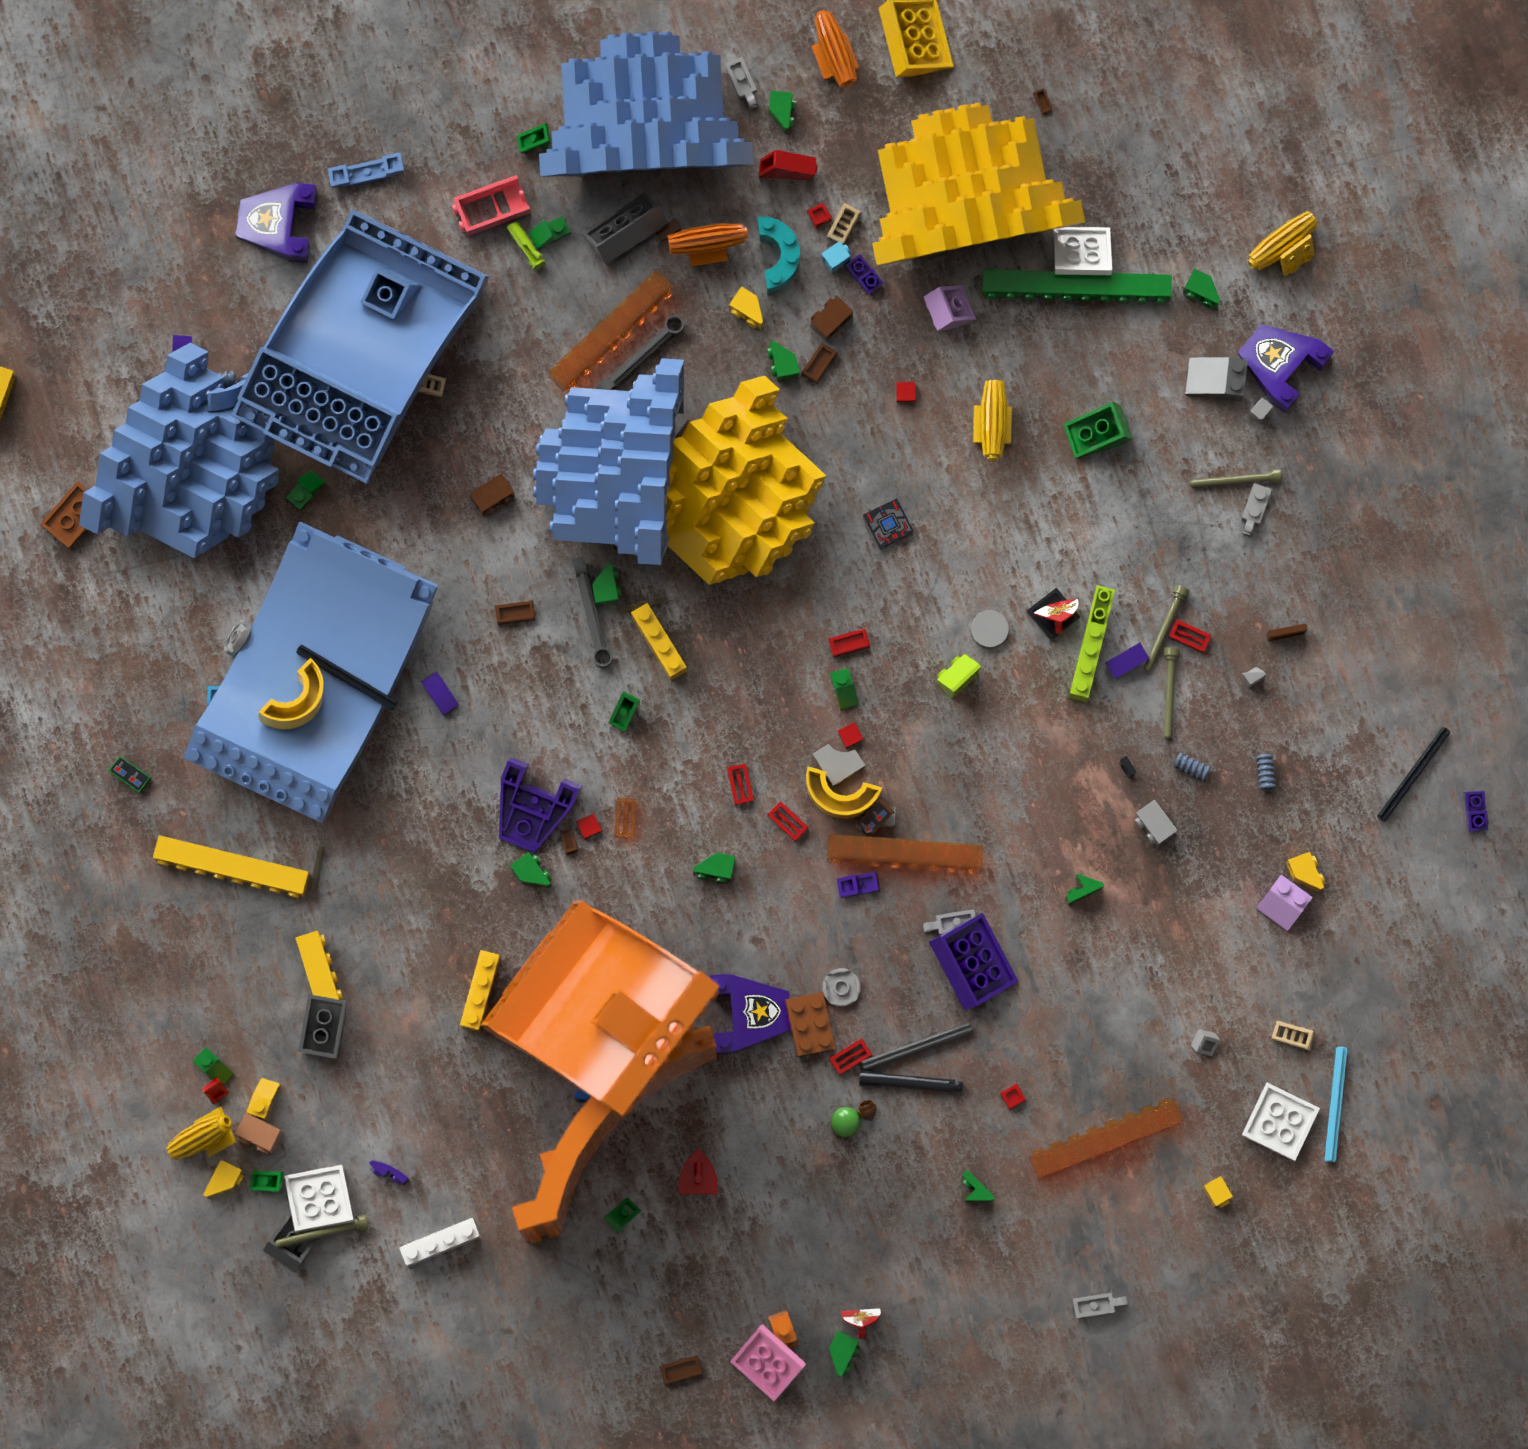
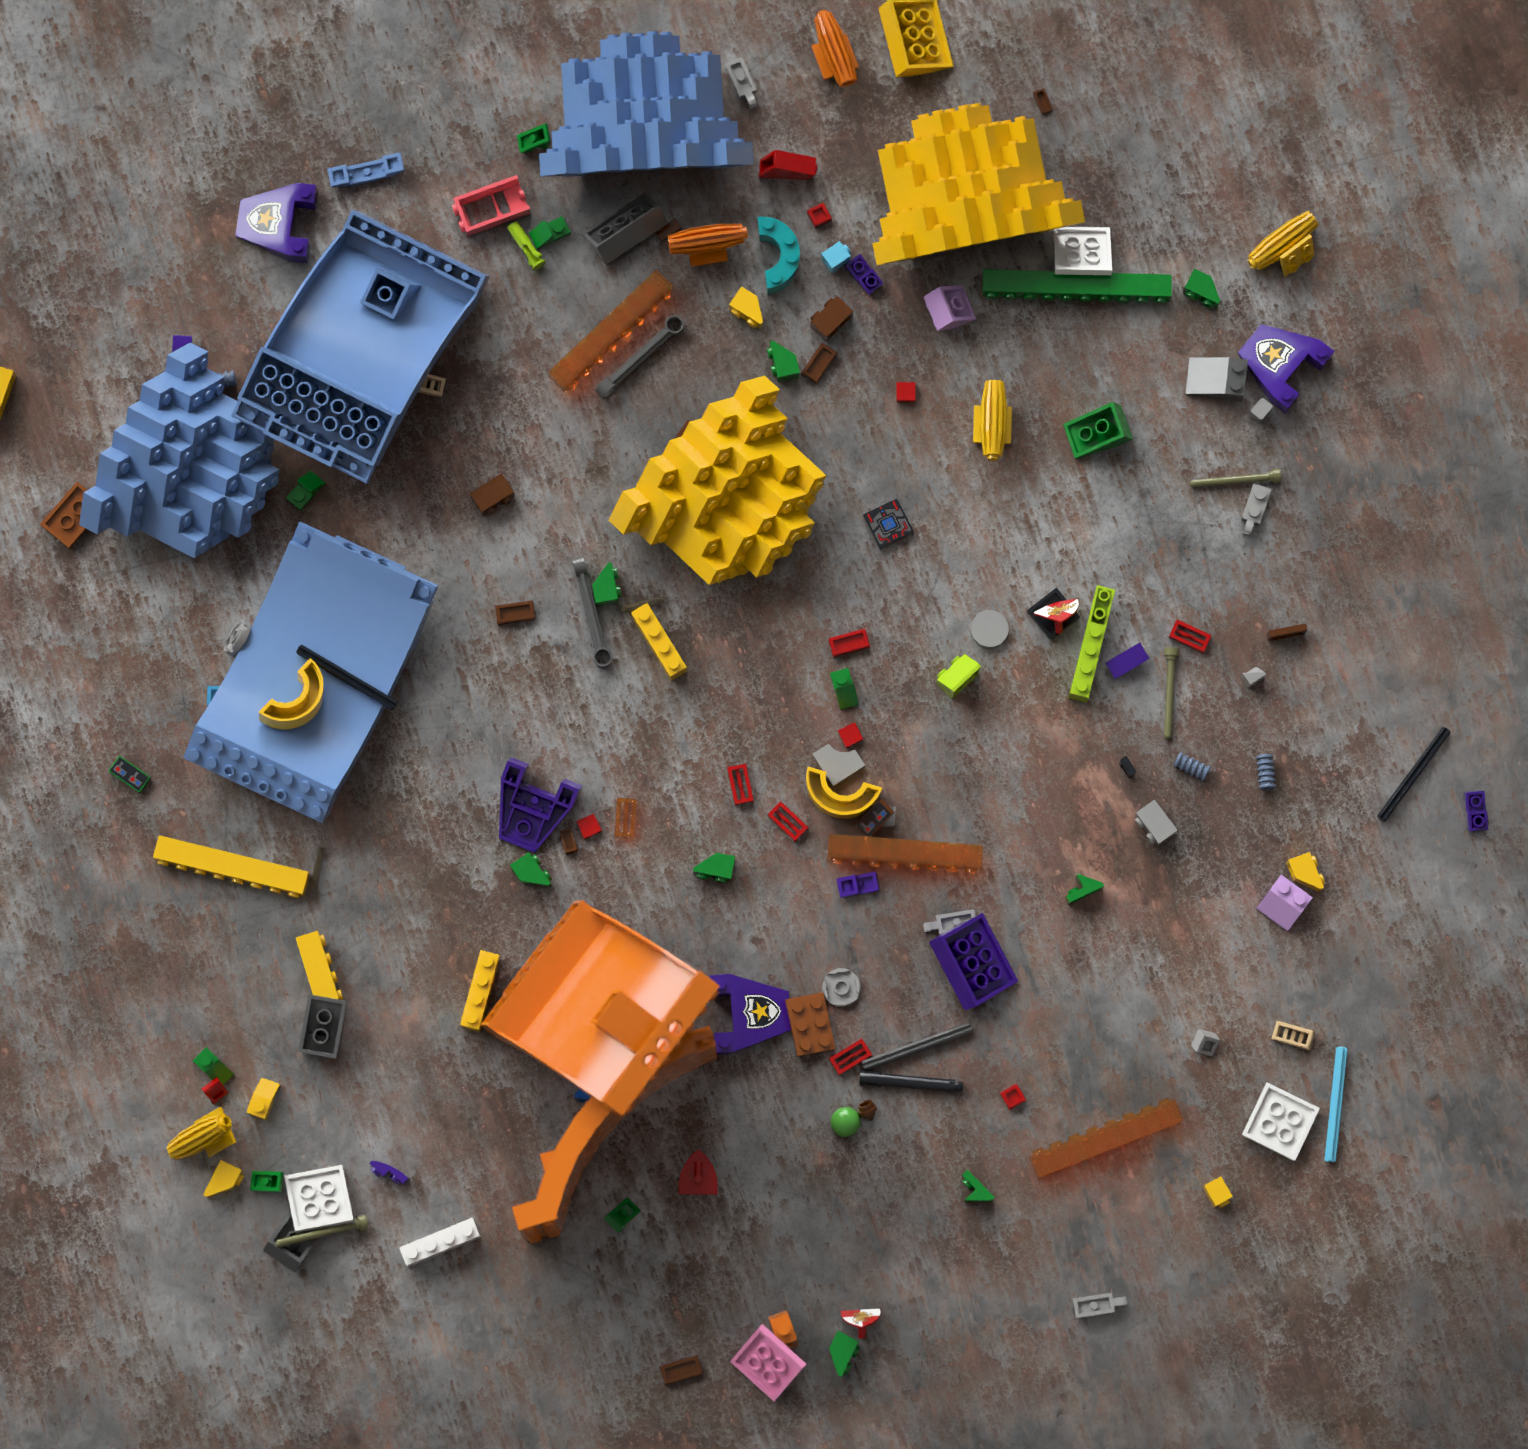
(225, 398): medium blue slope -> none
(258, 1133): nougat brick -> none
(439, 693): dark purple slope -> none
(614, 464): medium blue panel -> none
(624, 711): green slope -> none
(780, 109): green slope -> none
(845, 207): tan slope -> none
(1180, 594): olive piece -> none

